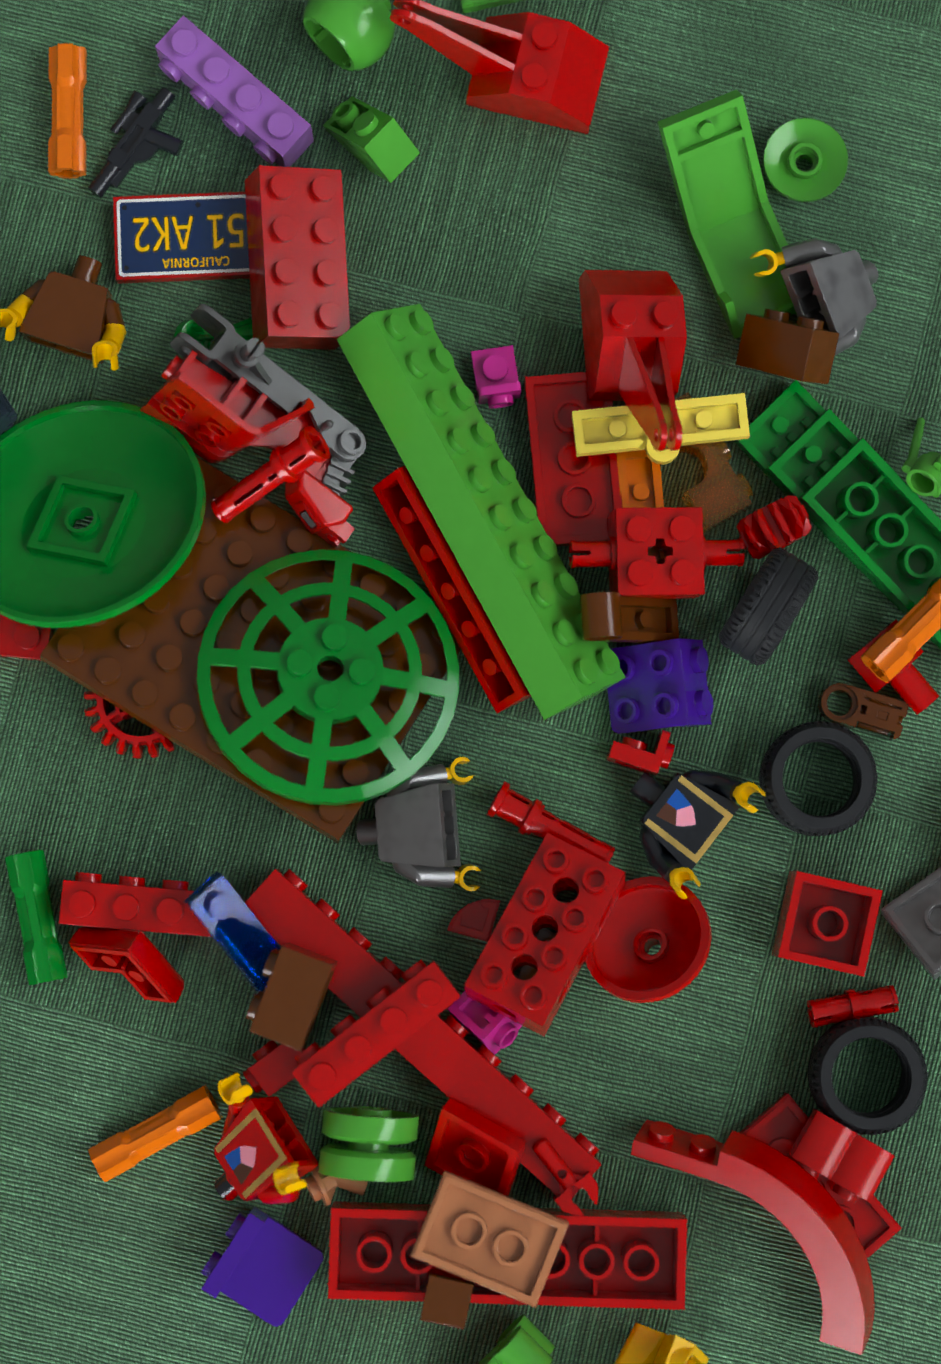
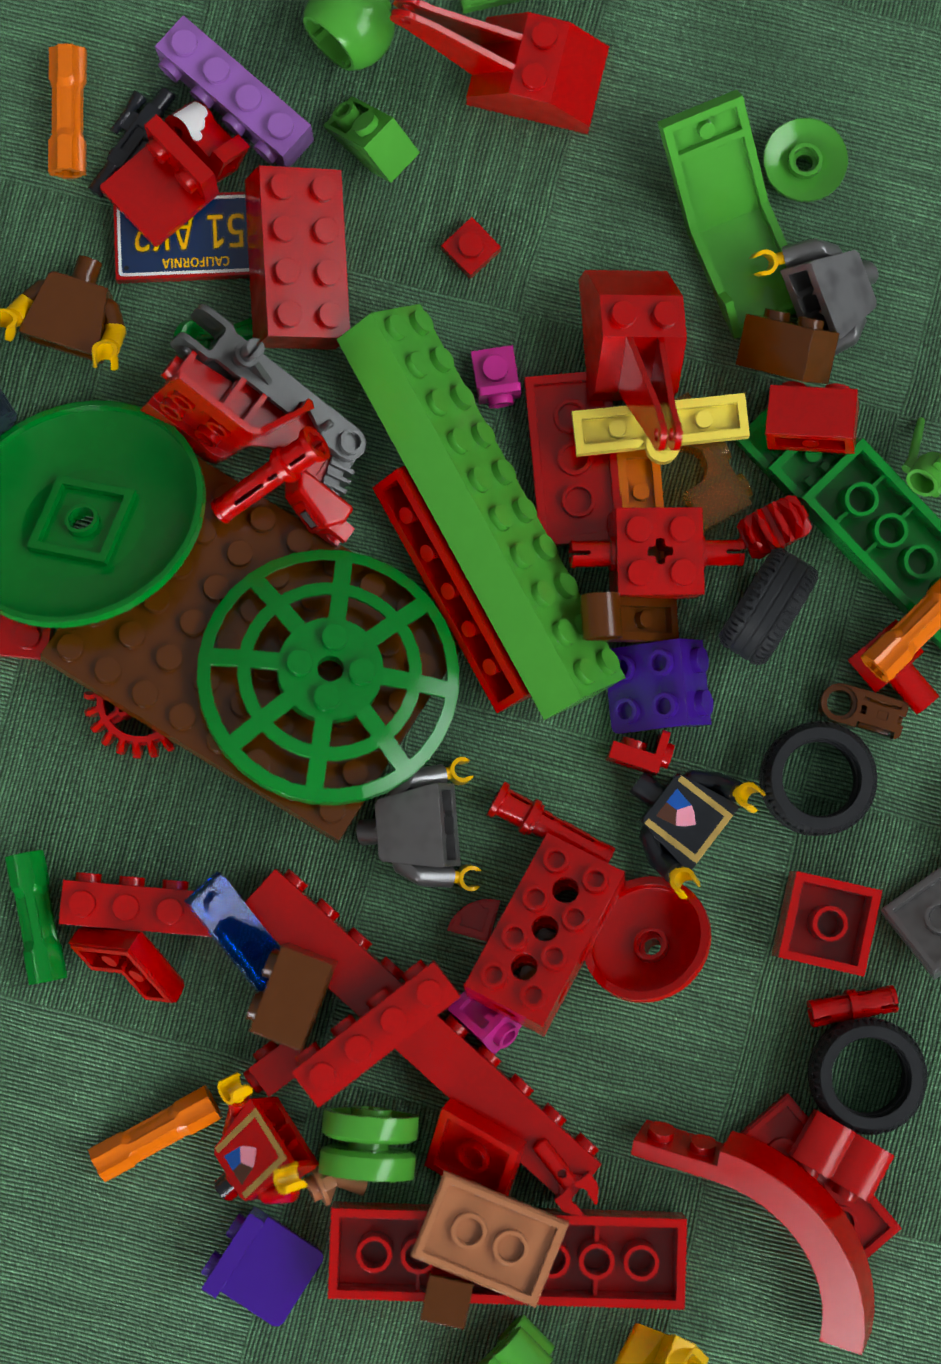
(161, 184): none -> red bracket
(208, 139): none -> red leg
(471, 248): none -> red plate
(812, 418): none -> red brick

